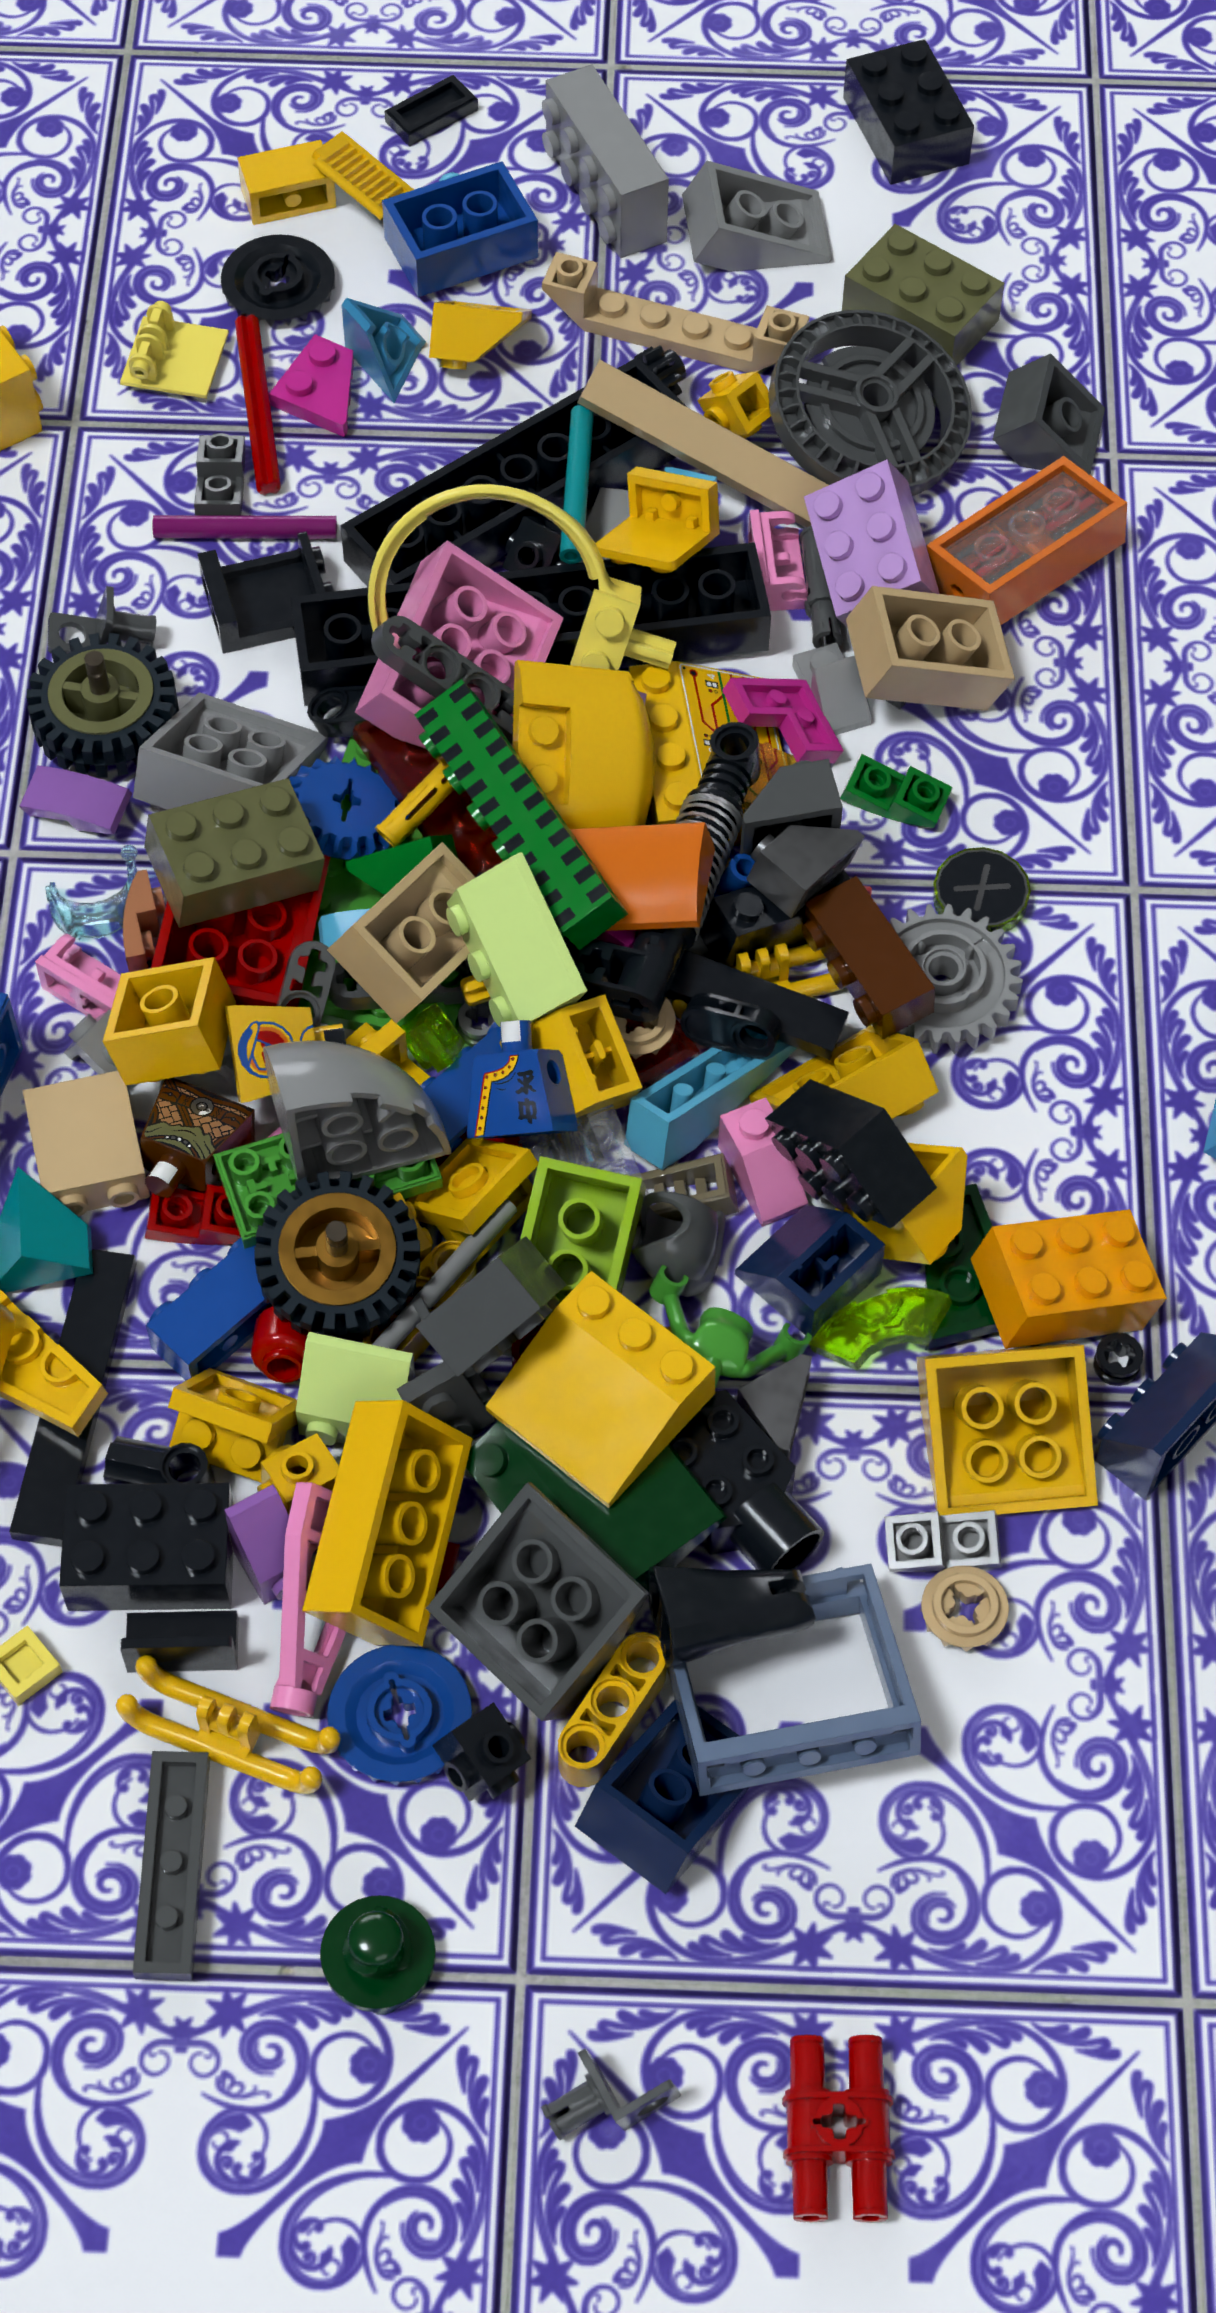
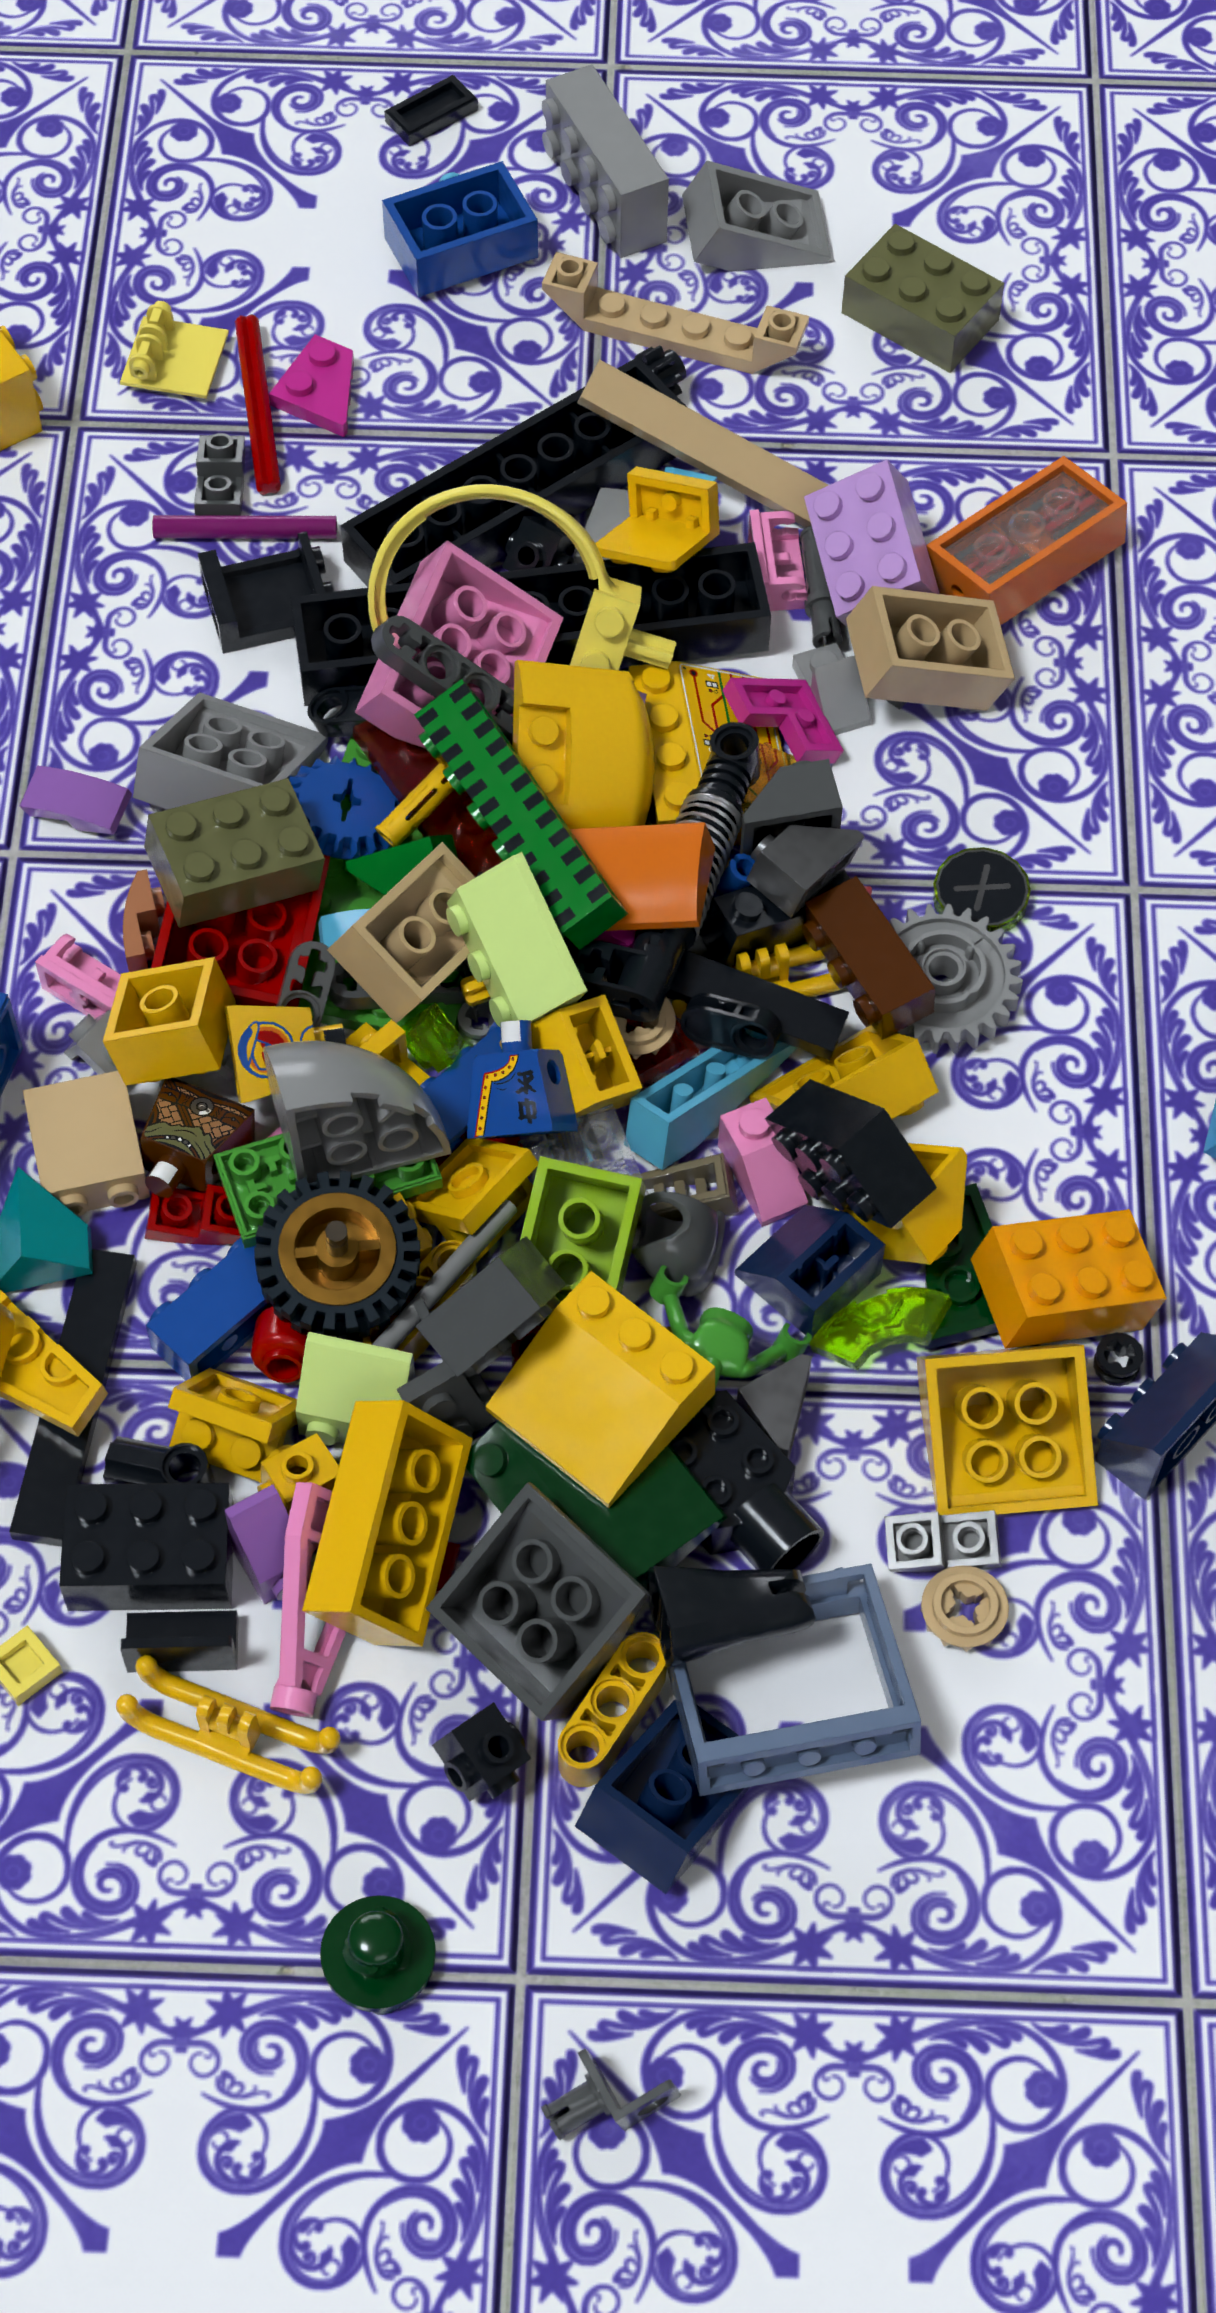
(94, 918): clear light blue helmet -> none
(100, 703): wheel -> none
(106, 622): dark grey bracket -> none
(171, 1866): dark grey plate -> none
(266, 259): black gear -> none
(284, 183): yellow brick -> none
(358, 173): yellow window -> none
(364, 1698): blue gear -> none
(381, 344): dark azure slope -> none
(471, 330): yellow slope -> none
(577, 476): teal piece -> none
(737, 402): yellow brick -> none
(813, 2145): red pin -> none
(869, 399): dark grey piece -> none
(899, 797): green slope -> none
(908, 111): black brick -> none
(1048, 416): dark grey slope -> none

